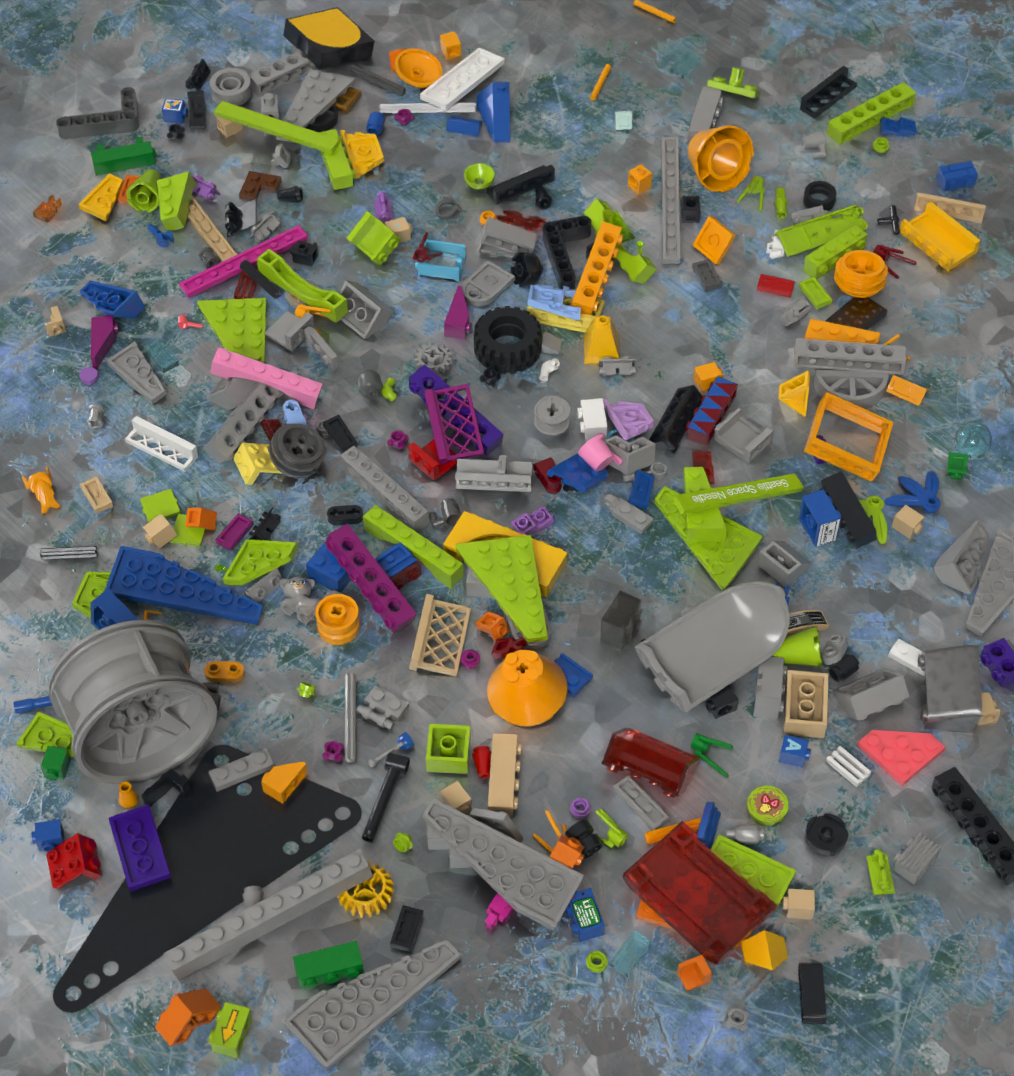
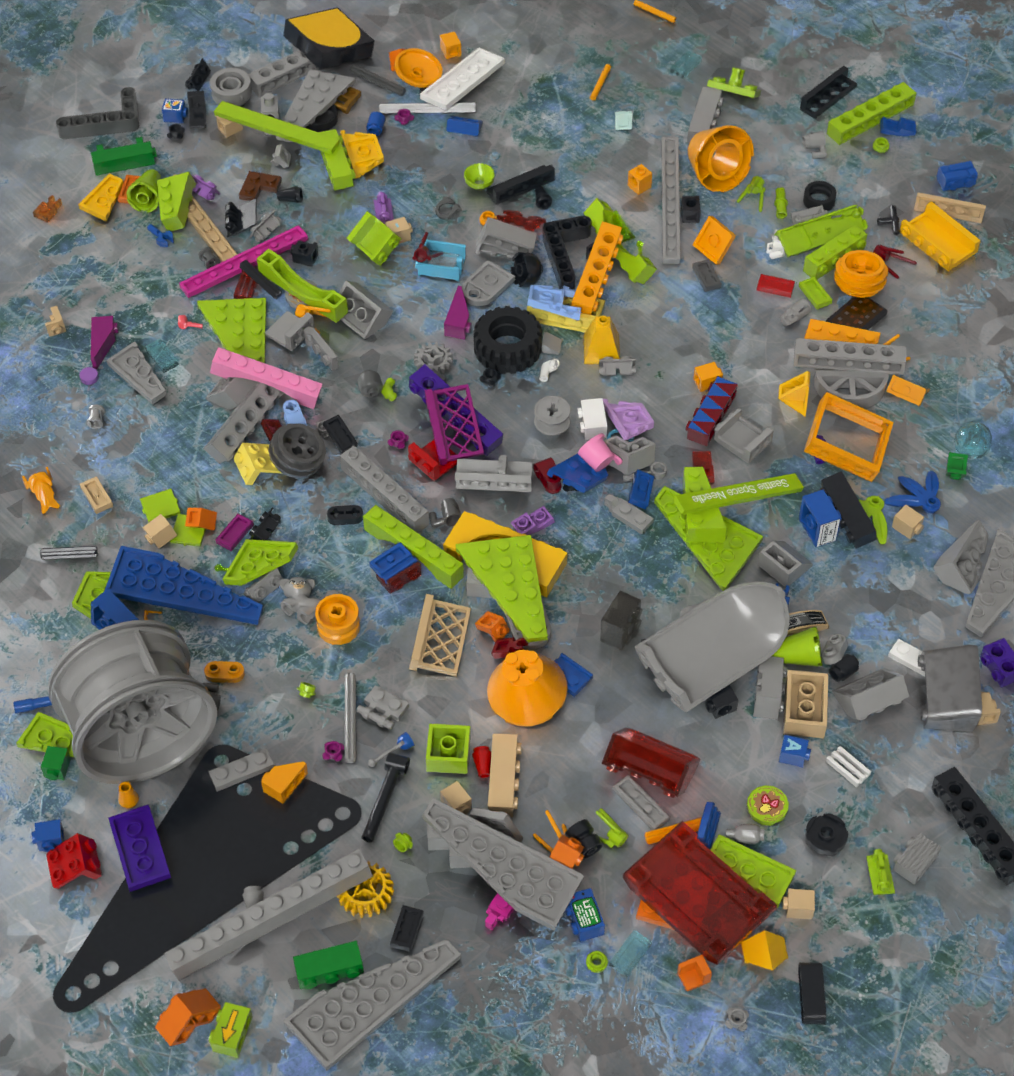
(113, 299): blue wedge -> none
(164, 784): black bracket -> none
(166, 442): white fence -> none
(326, 570): blue brick -> none
(371, 569): magenta brick -> none
(470, 663): magenta plate -> none
(495, 110): blue wedge -> none
(580, 802): medium lavender plate -> none
(678, 413): black fence -> none
(702, 744): green plant -> none
(901, 752): coral plate -> none

